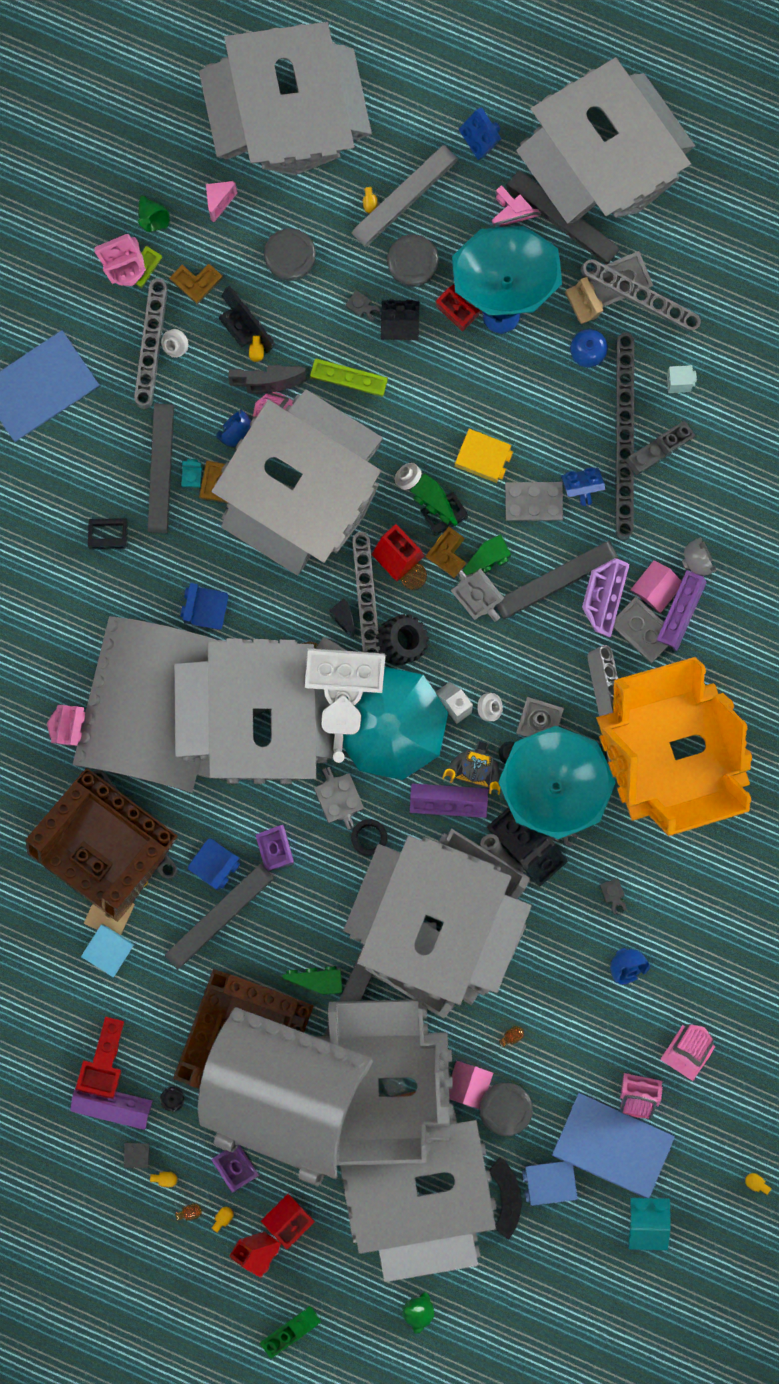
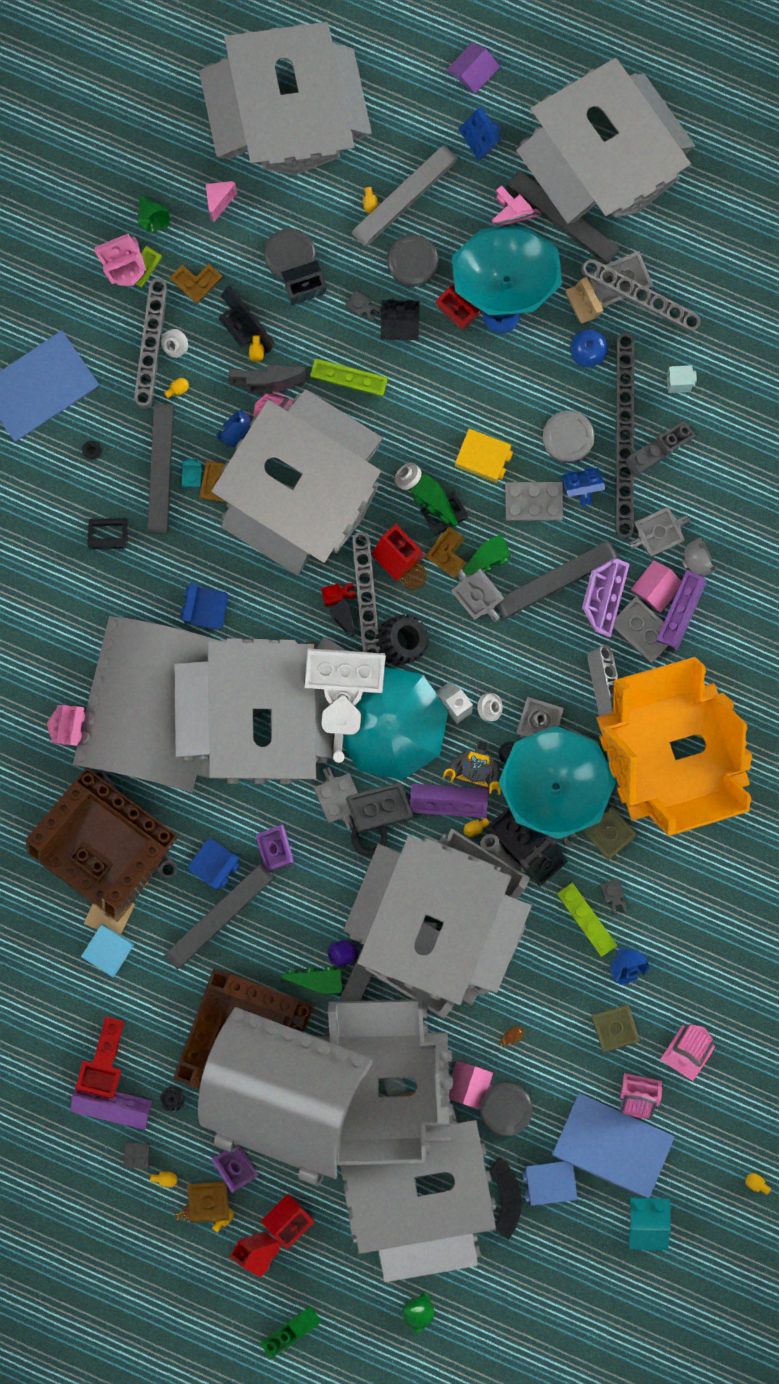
(91, 444): none -> black plate
(177, 387): none -> yellow cylinder
(208, 1202): none -> pearl gold tile
(304, 282): none -> black slope
(333, 593): none -> red plate
(342, 952): none -> dark purple head
(379, 807): none -> dark grey tile
(474, 67): none -> medium lavender slope
(475, 827): none -> yellow cylinder
(568, 436): none -> light grey piece
(586, 919): none -> lime plate
(611, 833): none -> olive plate
(615, 1028): none -> olive plate
(659, 532): none -> light grey plate

